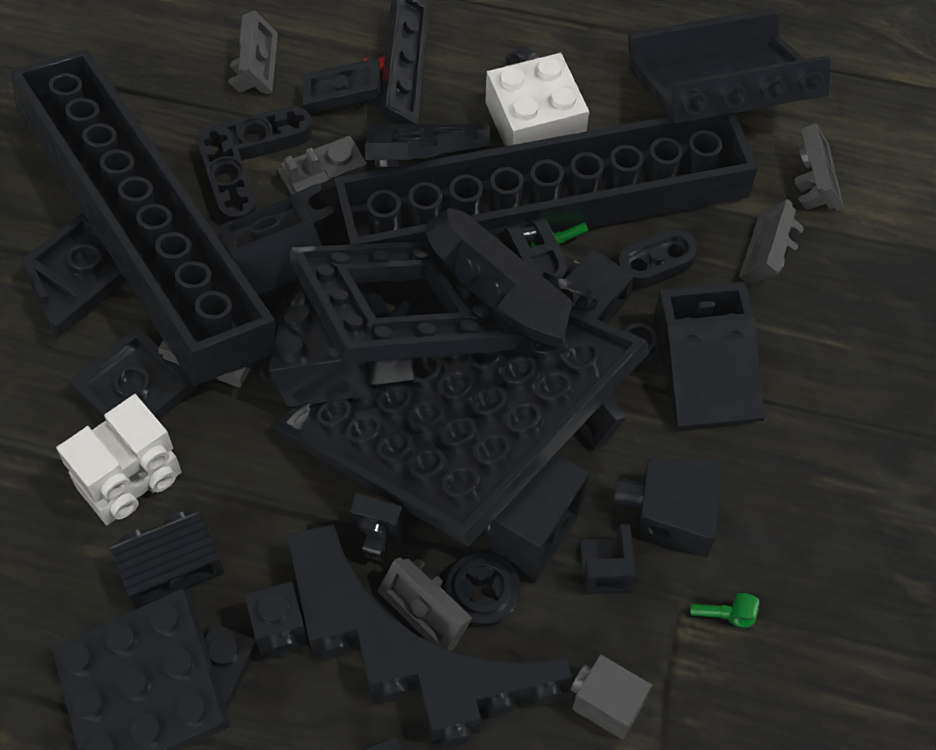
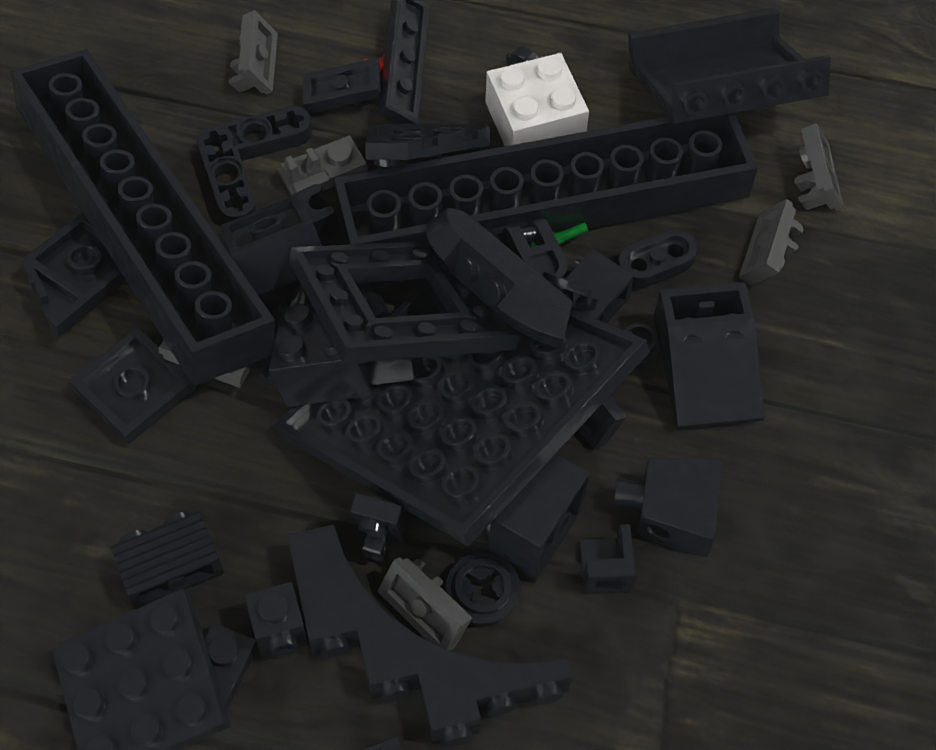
(120, 460): white brick -> none
(610, 696): dark grey brick -> none
(741, 614): green hand -> none

